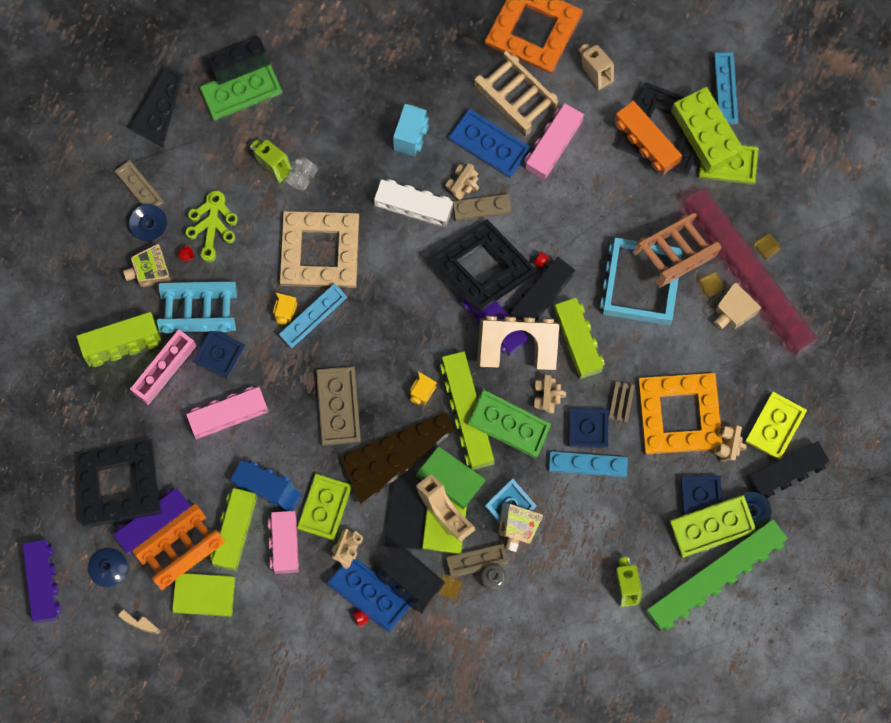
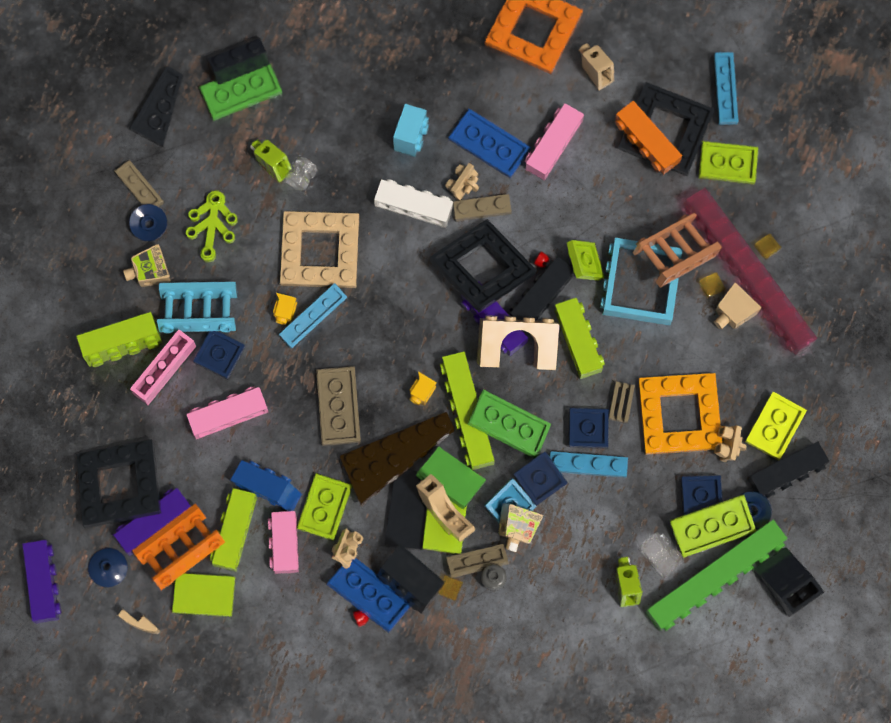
(185, 253): red hinge -> none
(510, 111): tan fence -> none
(541, 478): none -> dark blue plate
(552, 394): tan hips -> none
(585, 260): none -> lime plate
(661, 555): none -> clear brick
(707, 130): lime brick -> none
(789, 581): none -> black slope

